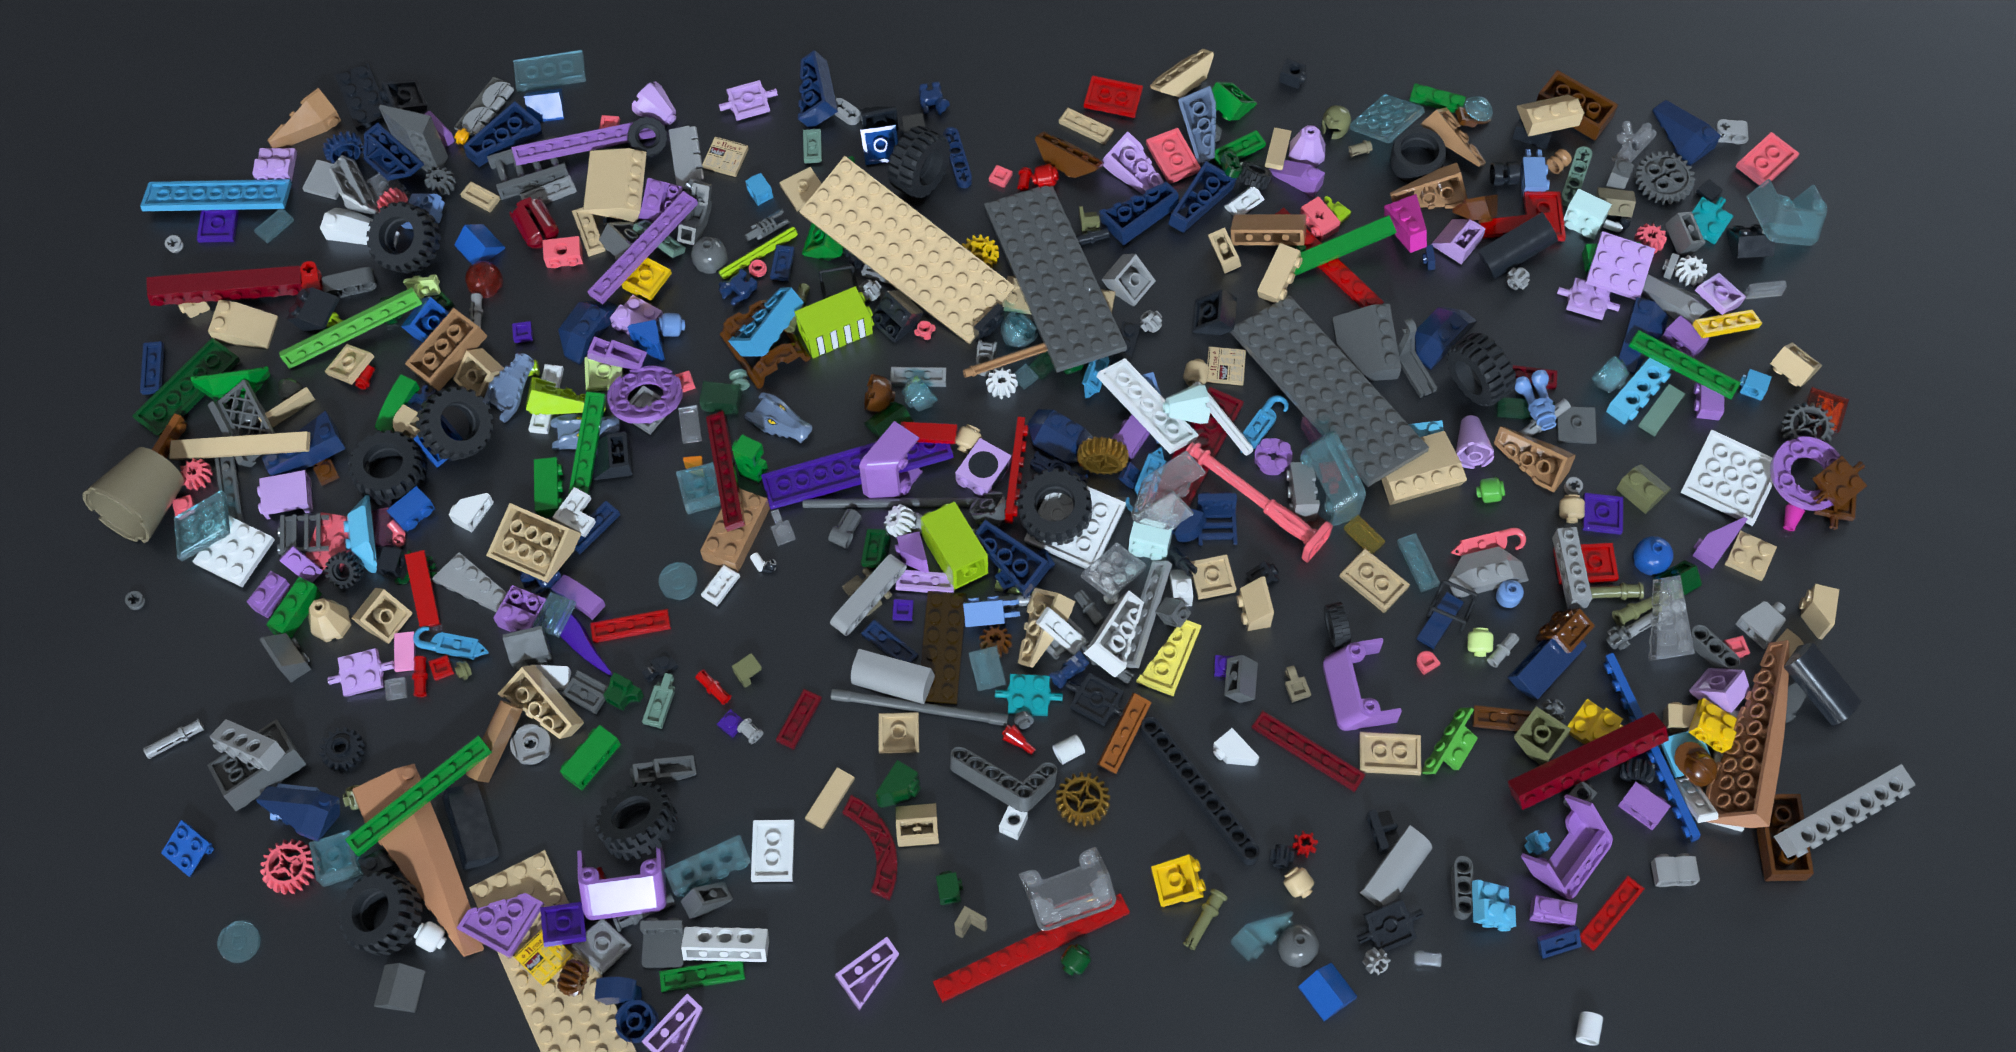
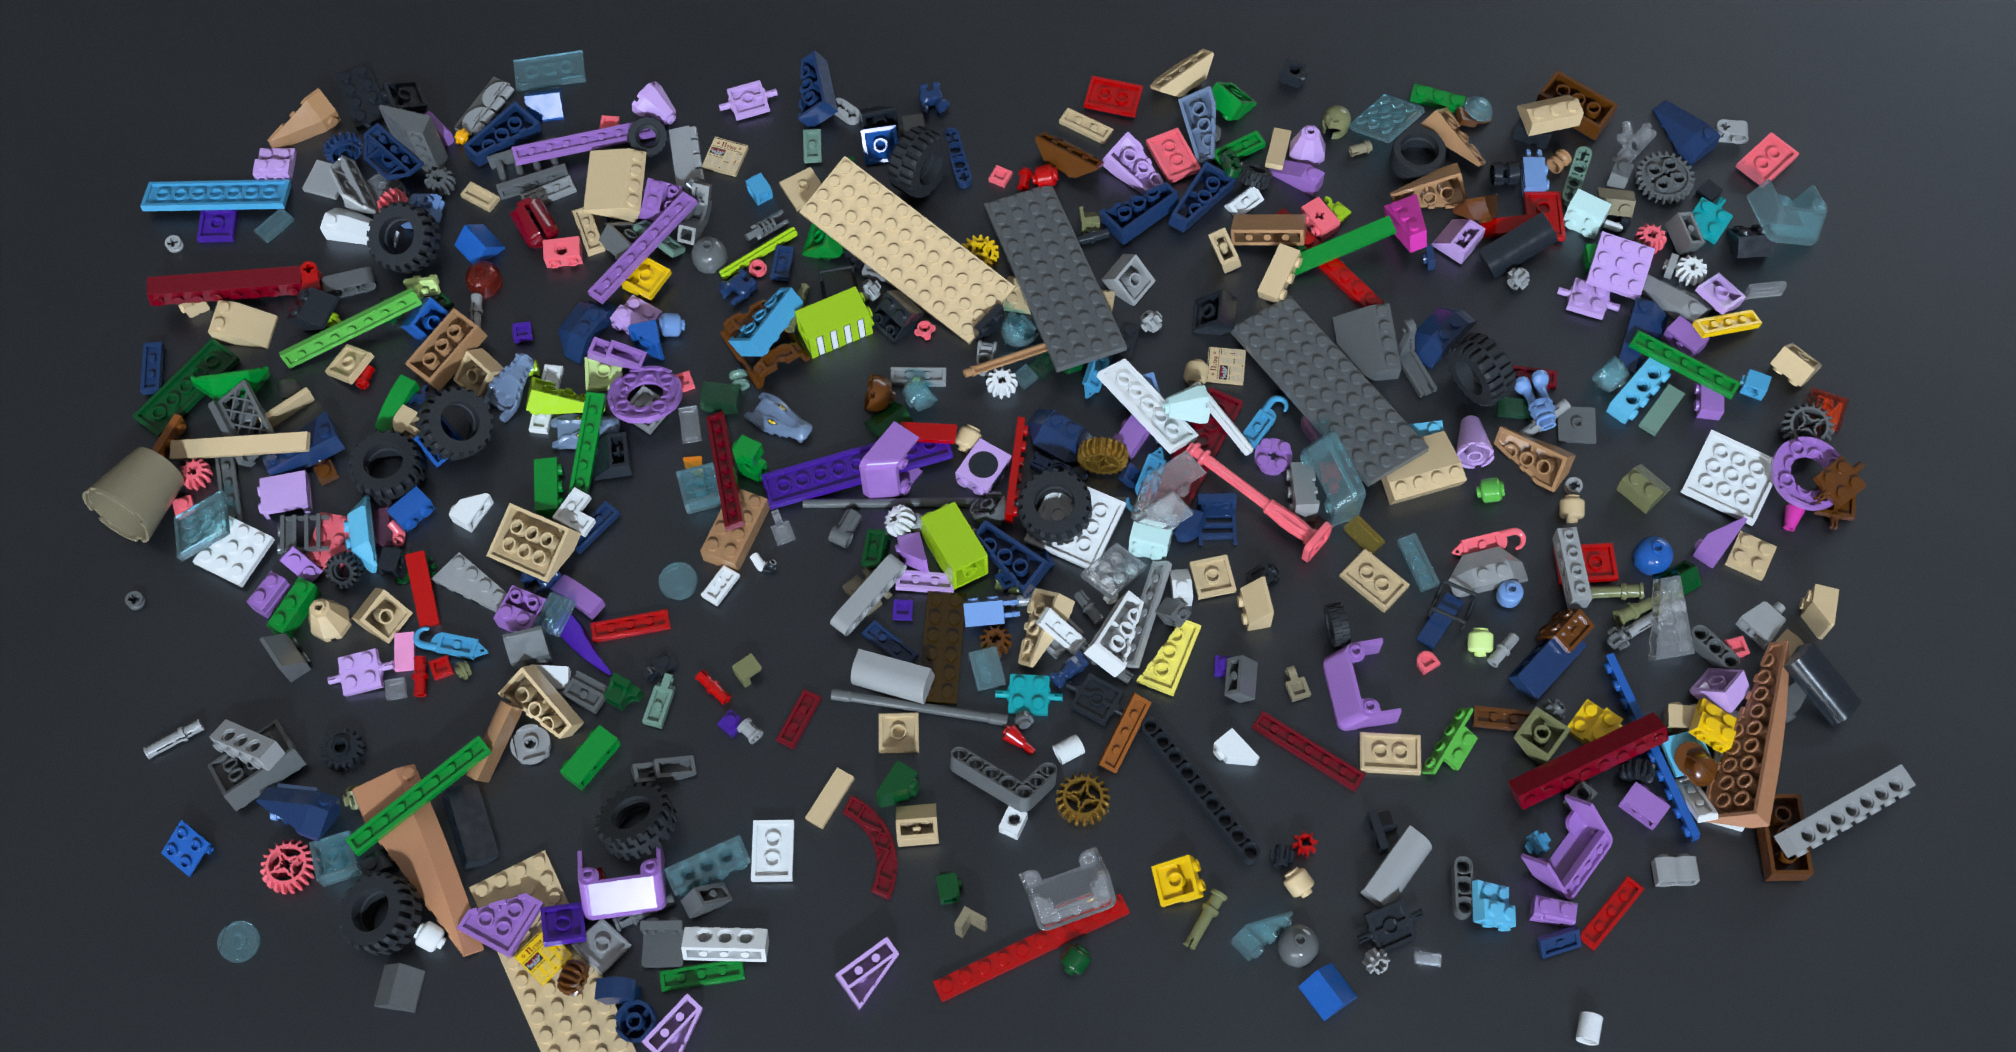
(1182, 561): black pin -> none
(1603, 513): dark purple tile -> none

